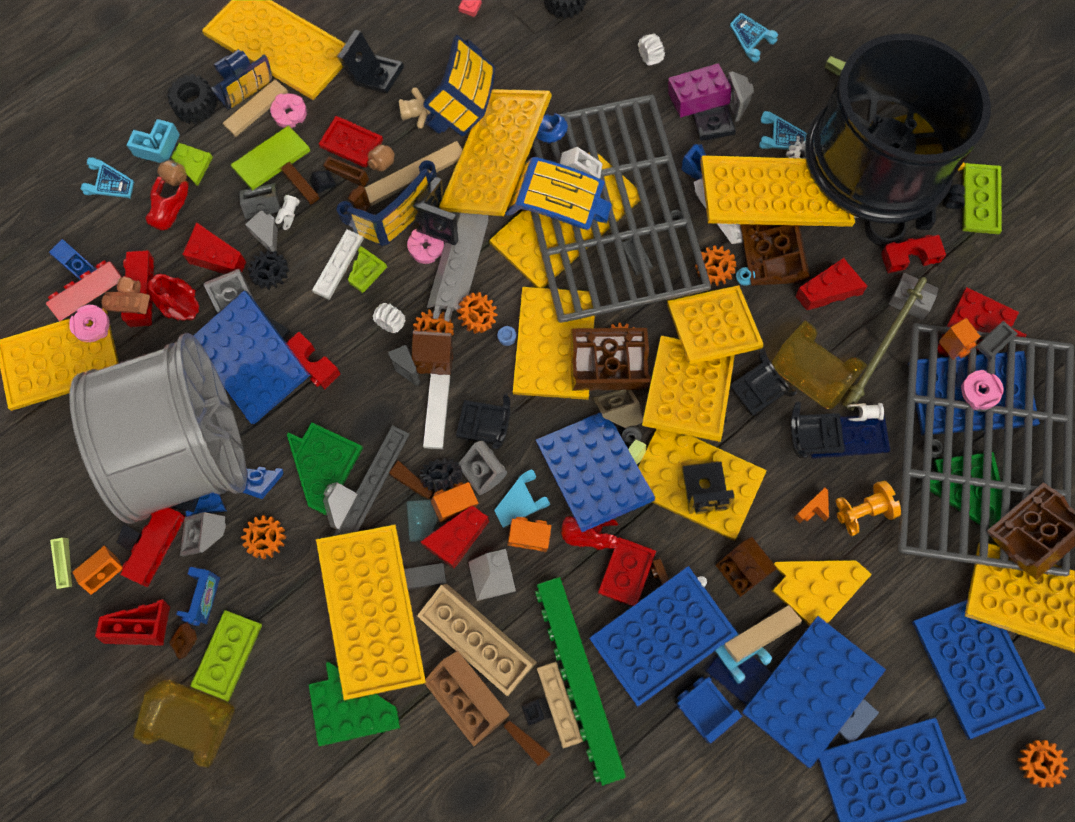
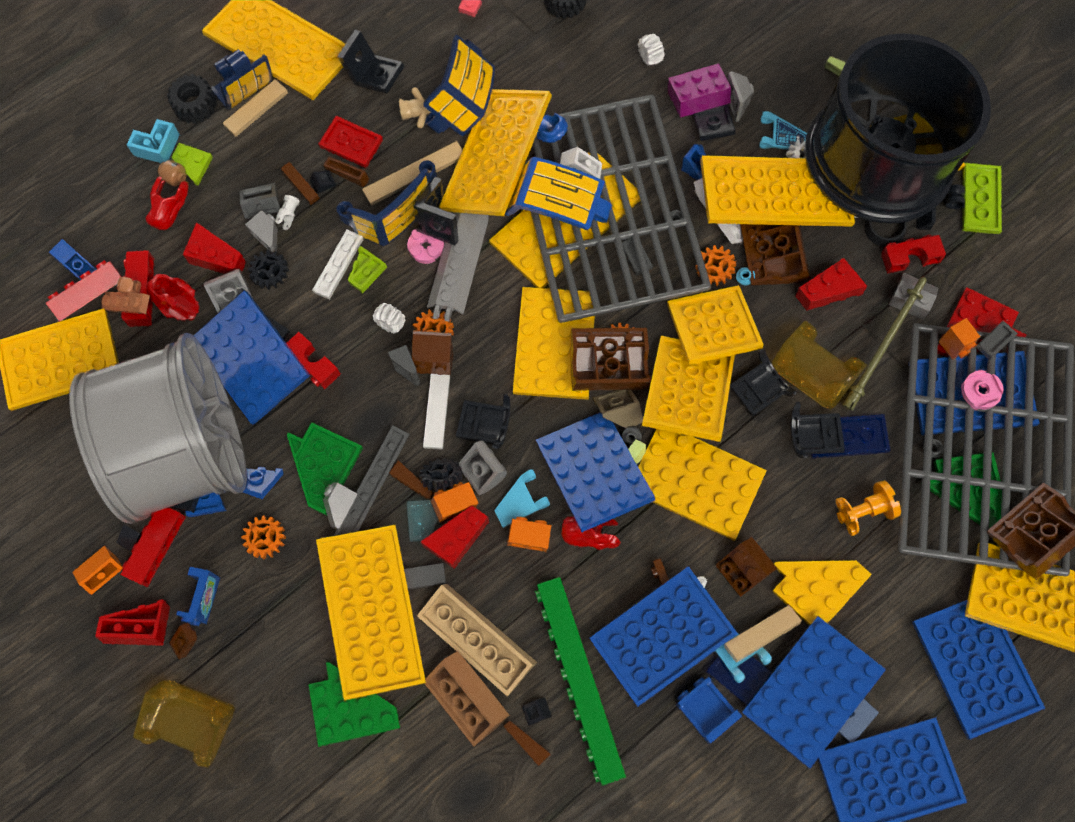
(61, 562): yellowish green piece -> none
(81, 318): bright pink plate -> none
(109, 181): flag -> none
(201, 532): light grey slope -> none
(226, 655): lime tile -> none
(269, 157): lime tile -> none
(286, 101): bright pink plate -> none
(359, 198): reddish brown plate -> none
(381, 158): medium nougat head -> none
(475, 315): orange gear -> none
(491, 575): light grey slope -> none
(506, 335): medium blue tile -> none
(559, 705): tan tile -> none
(627, 572): red plate -> none
(711, 498): black bracket -> none
(750, 34): flag -> none
(818, 504): orange slope -> none
(868, 411): white piece -> none
(1047, 771): orange gear -> none

